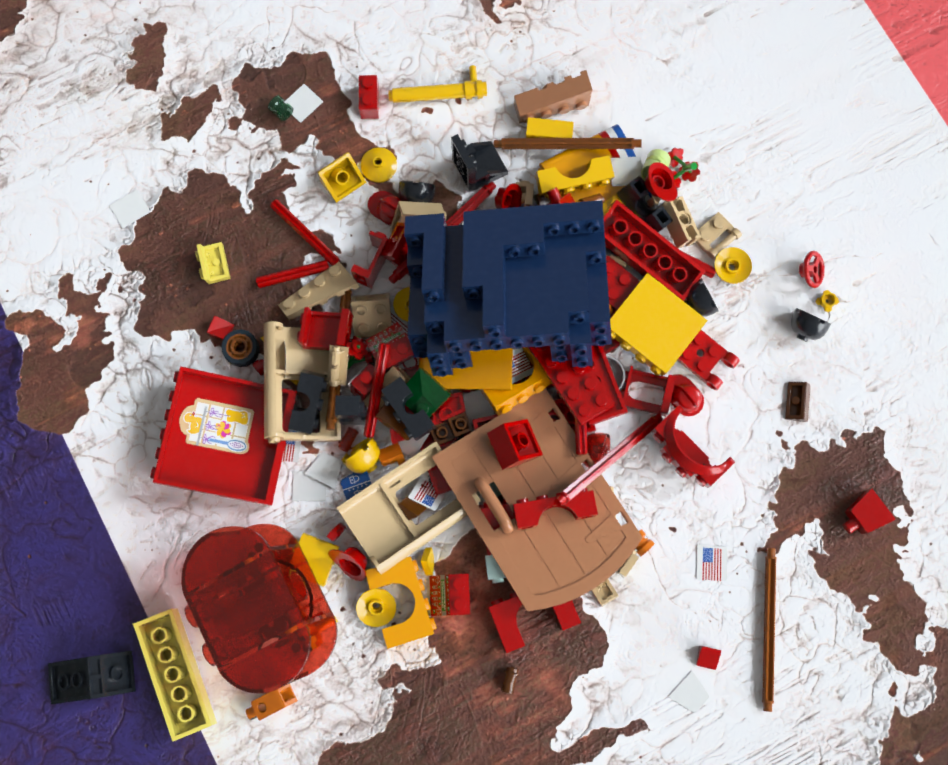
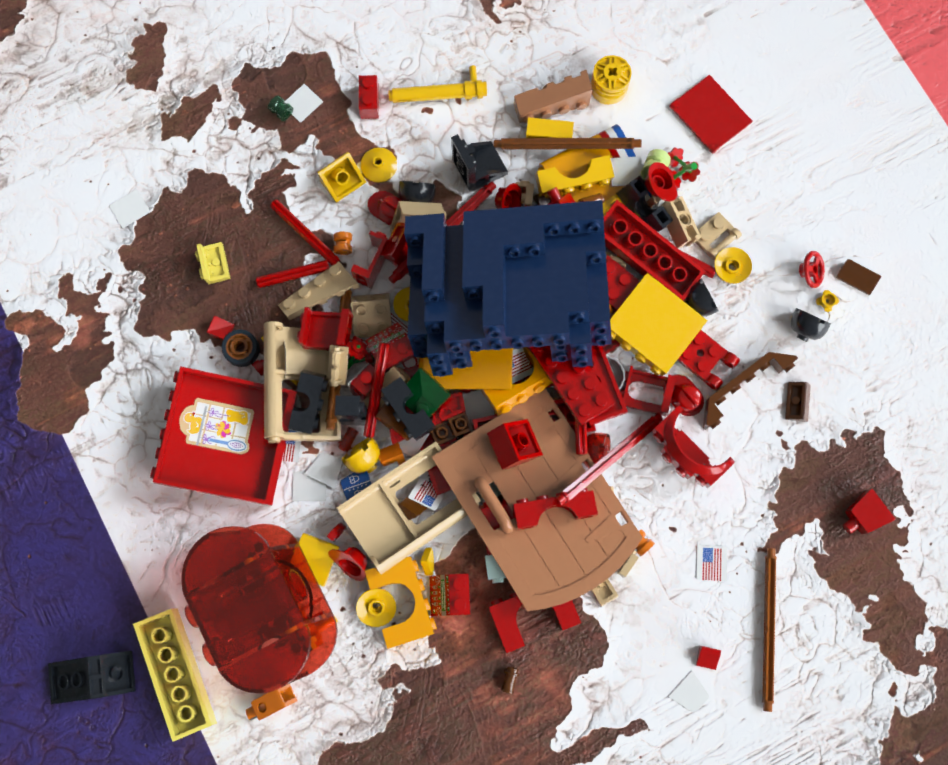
(343, 244): none -> orange wheel
(610, 79): none -> yellow wheel
(711, 114): none -> red piece
(777, 360): none -> reddish brown slope
(858, 276): none -> reddish brown slope

